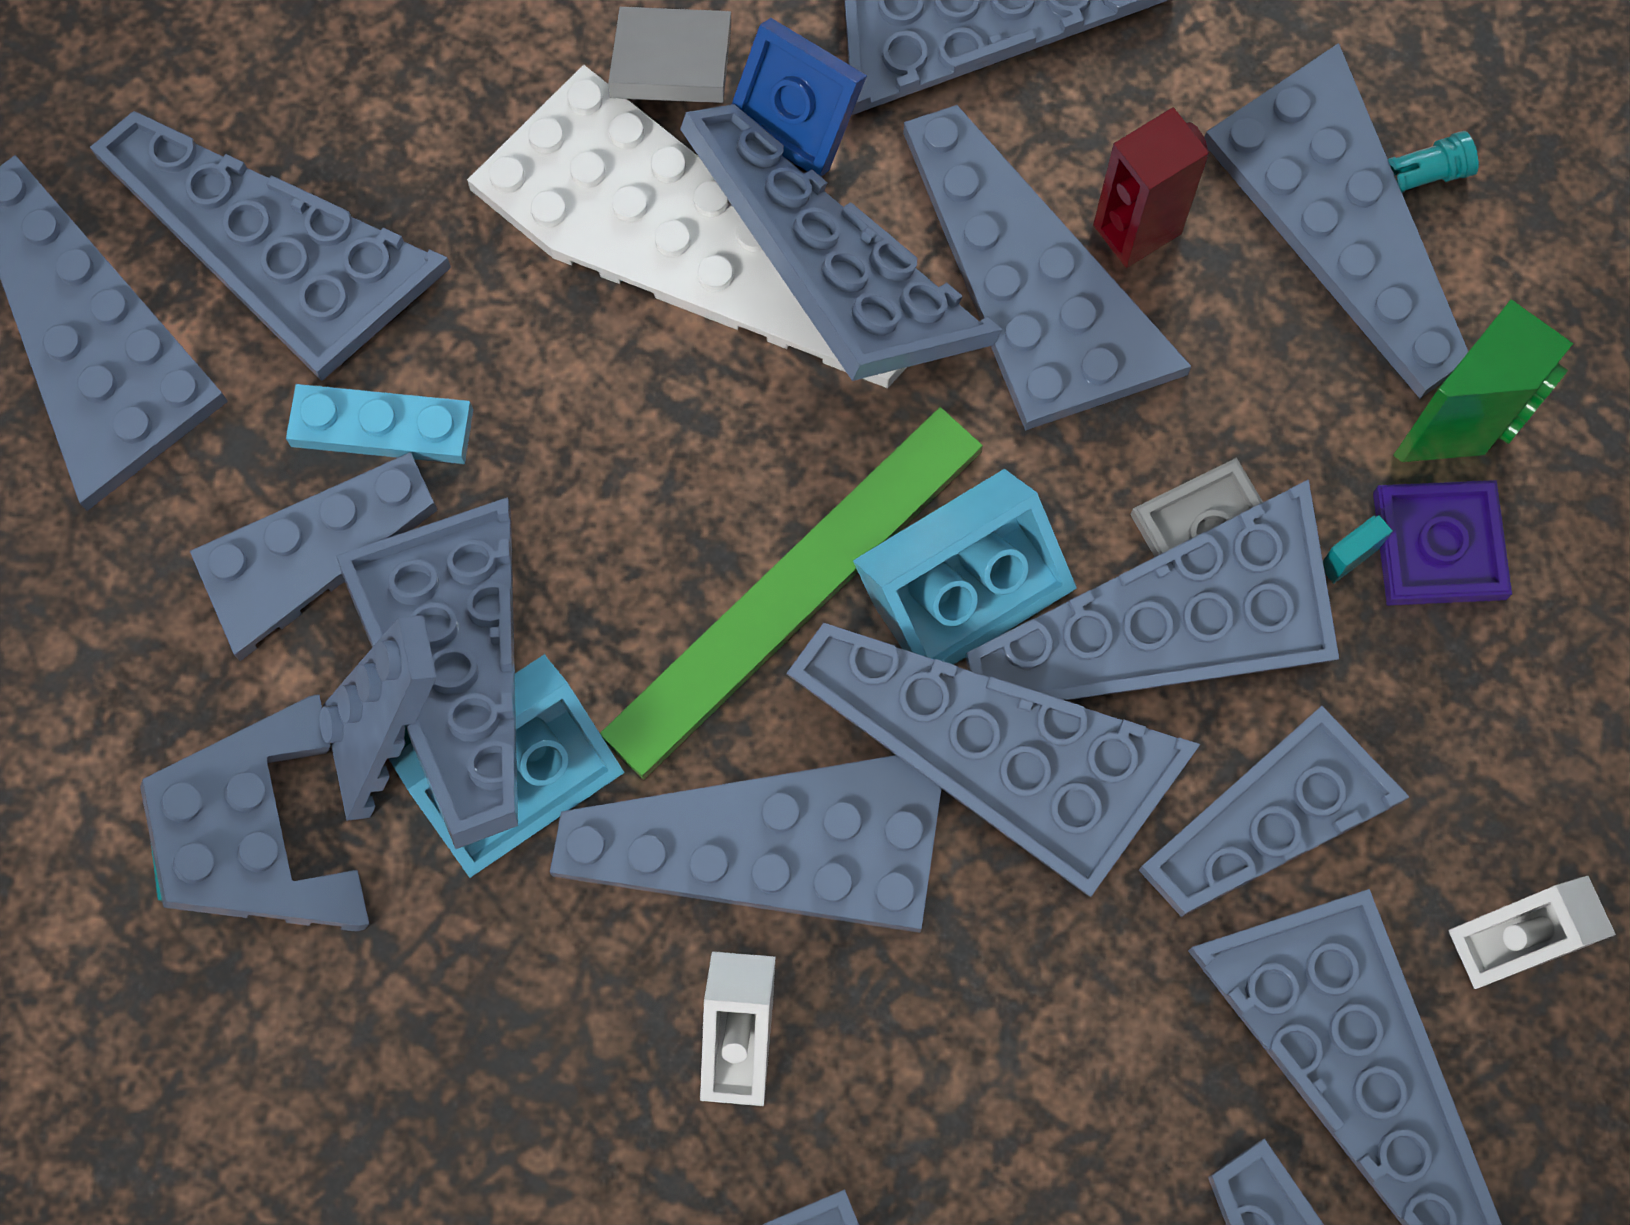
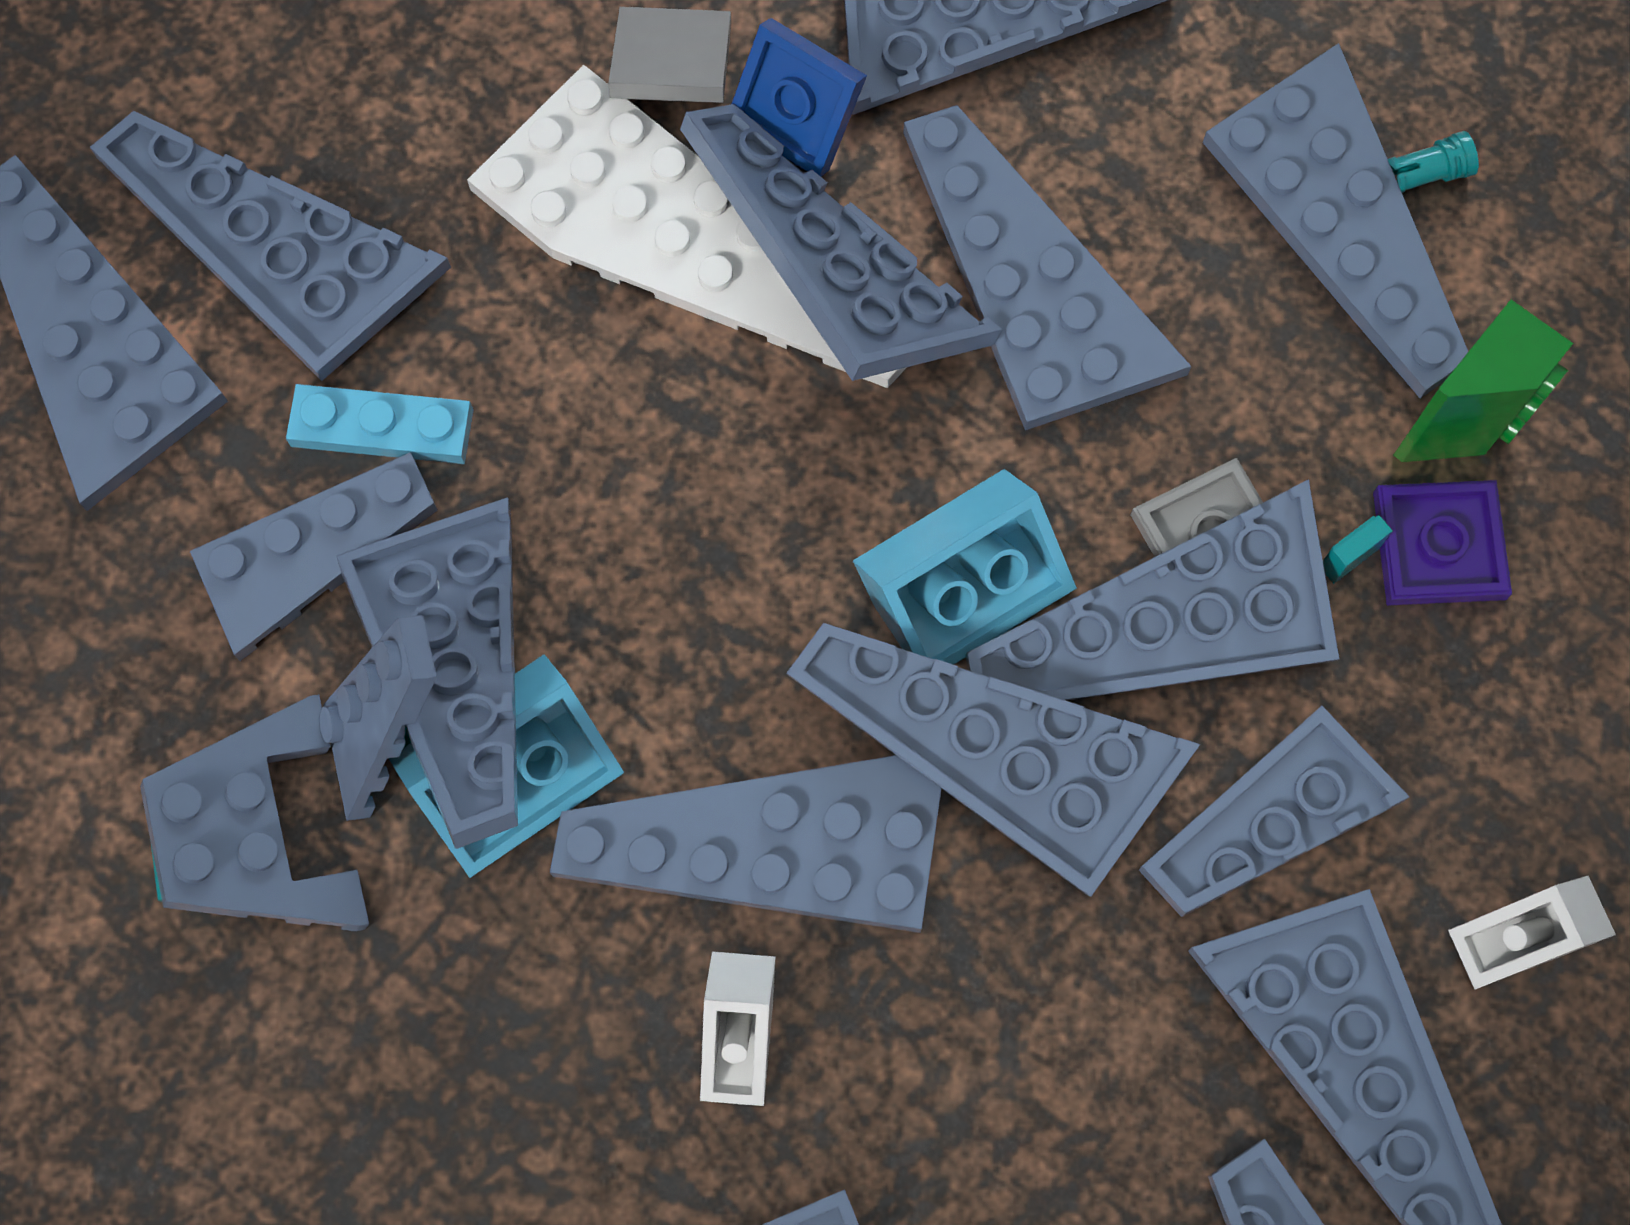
(789, 594): bright green tile -> none
(1150, 186): dark red brick -> none

